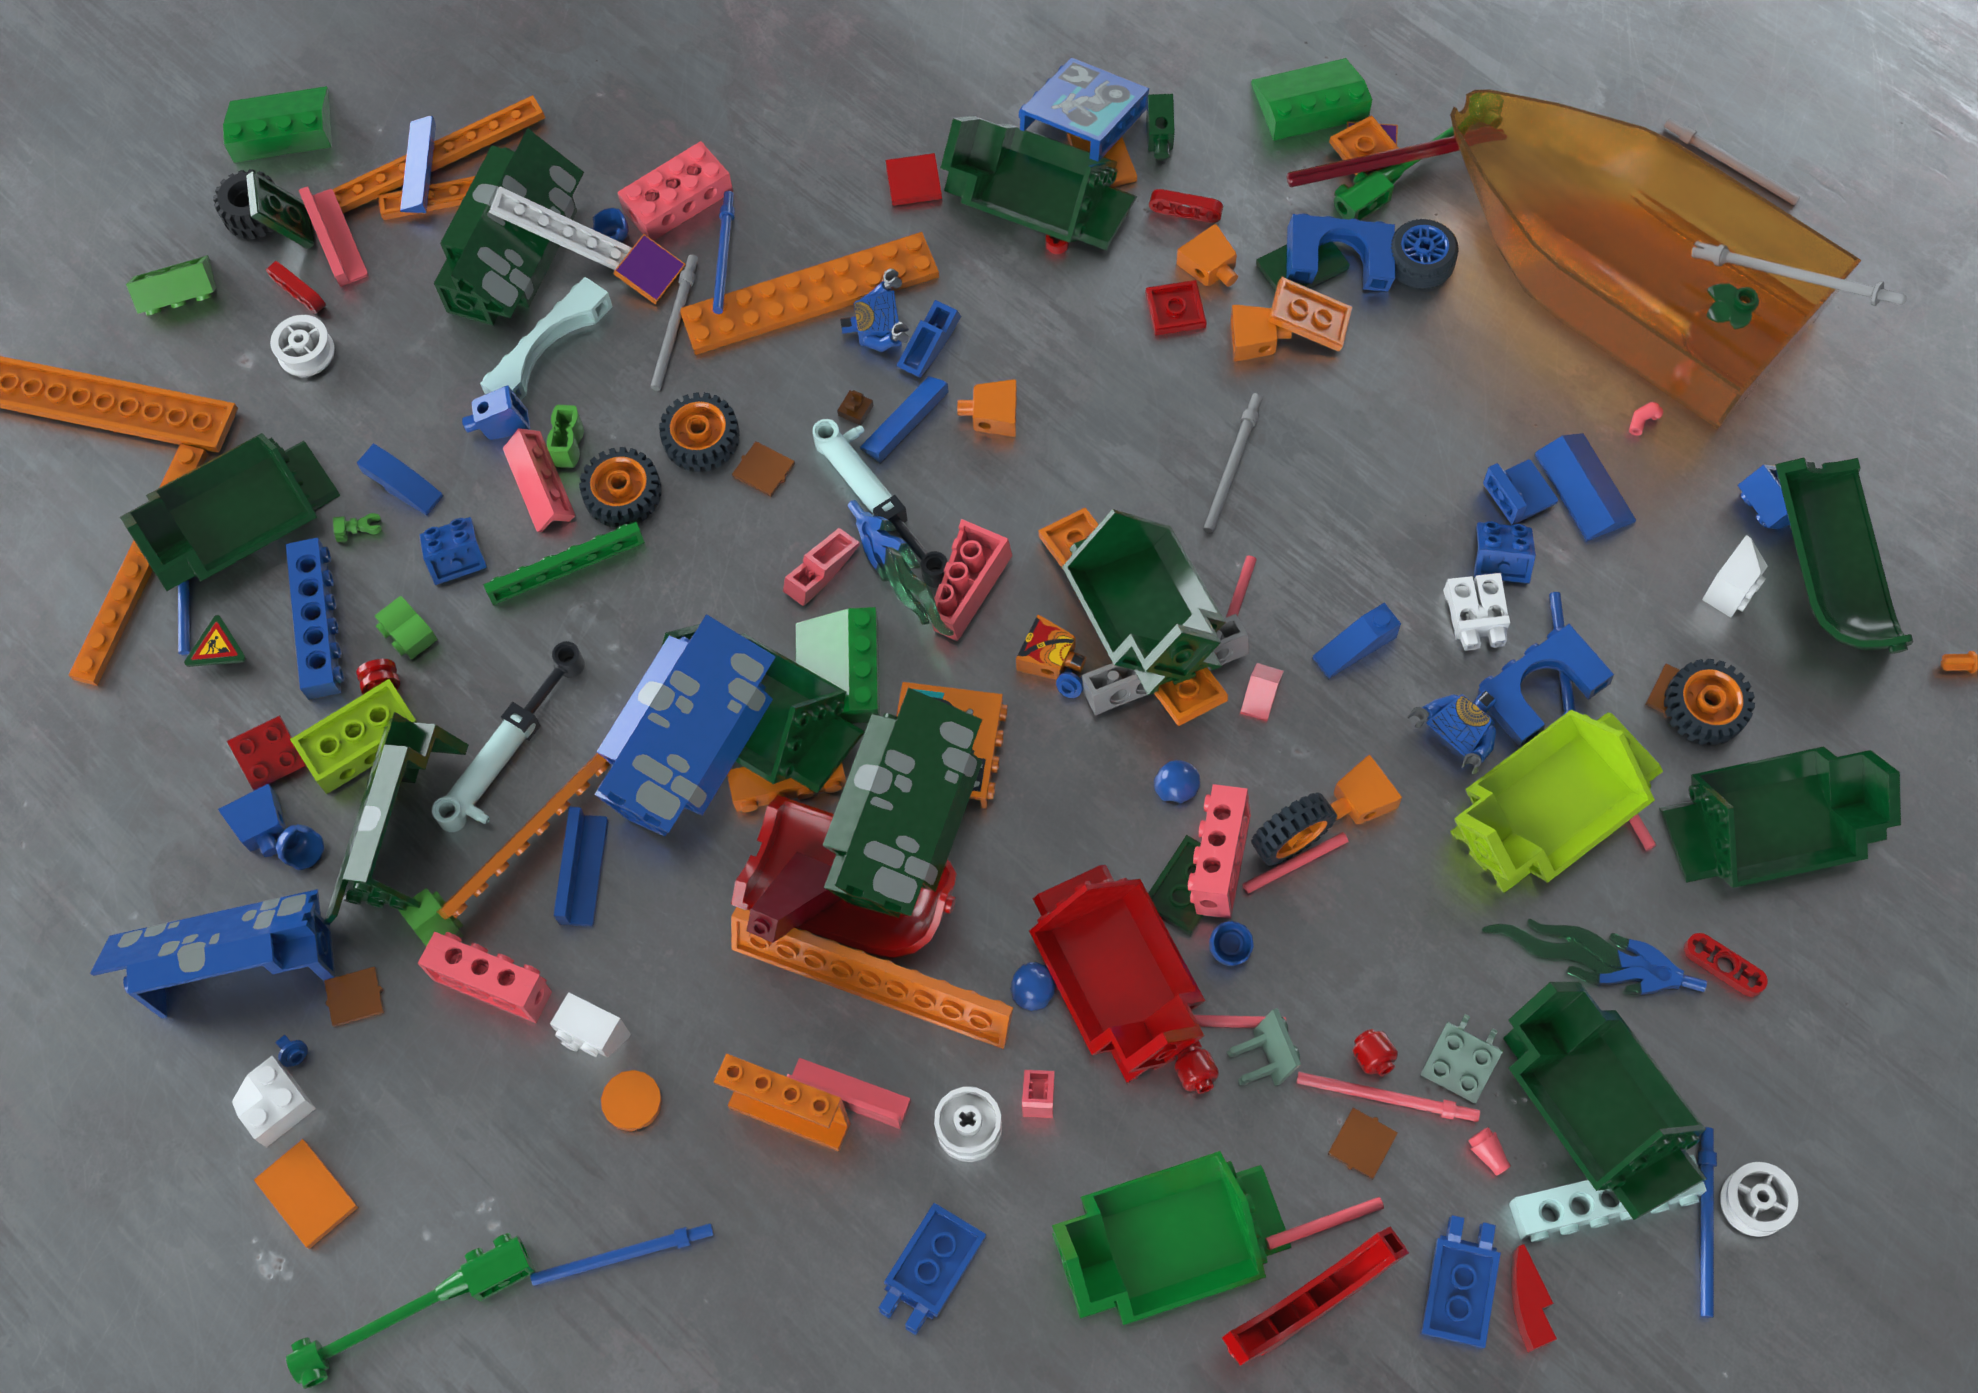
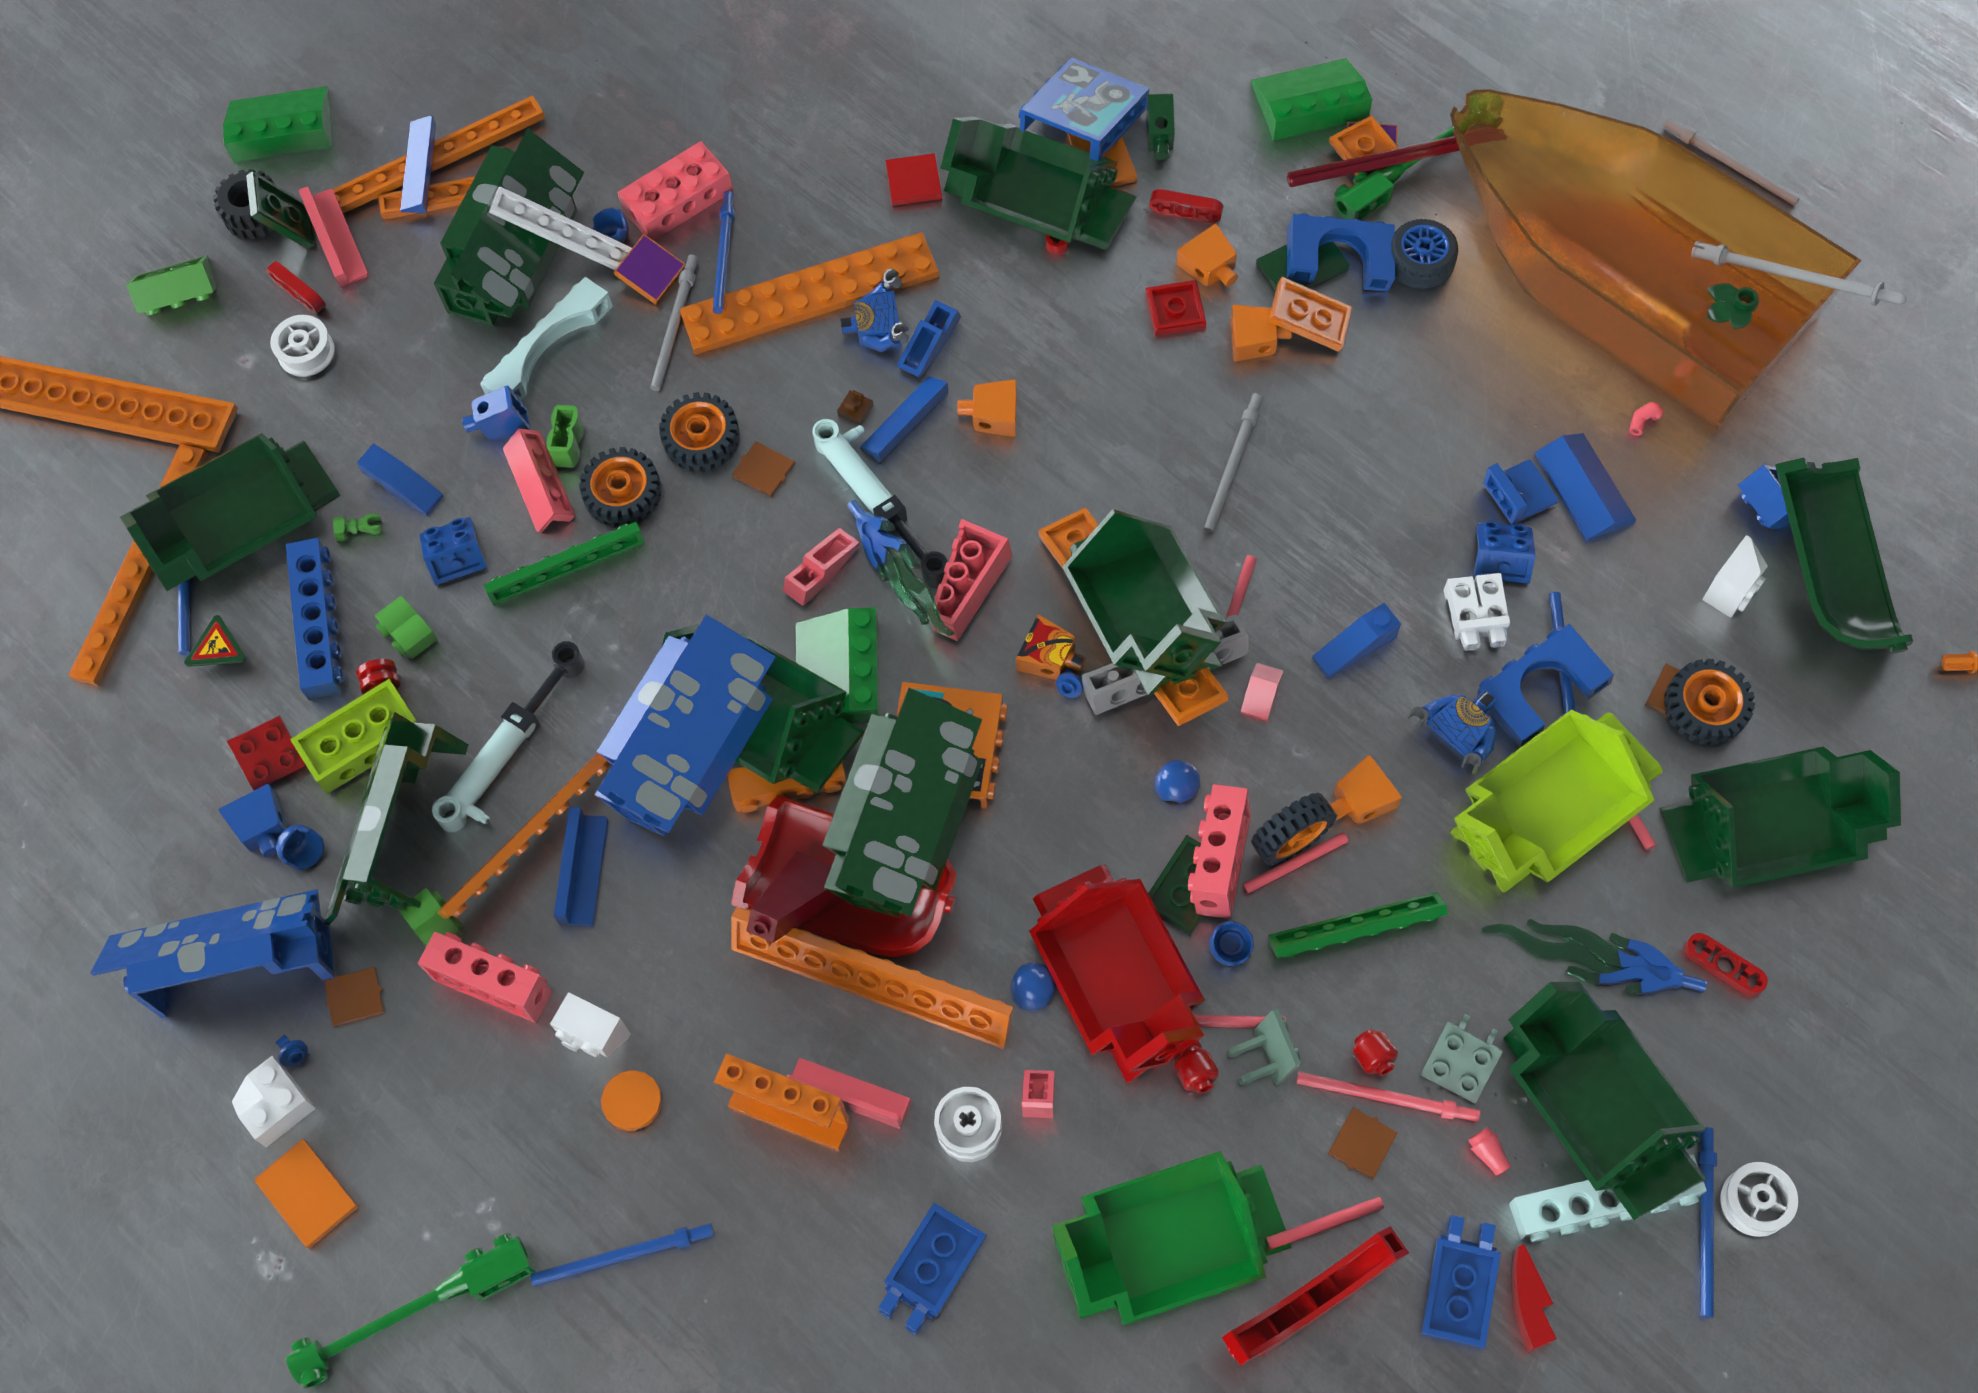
(1357, 924): none -> green plate

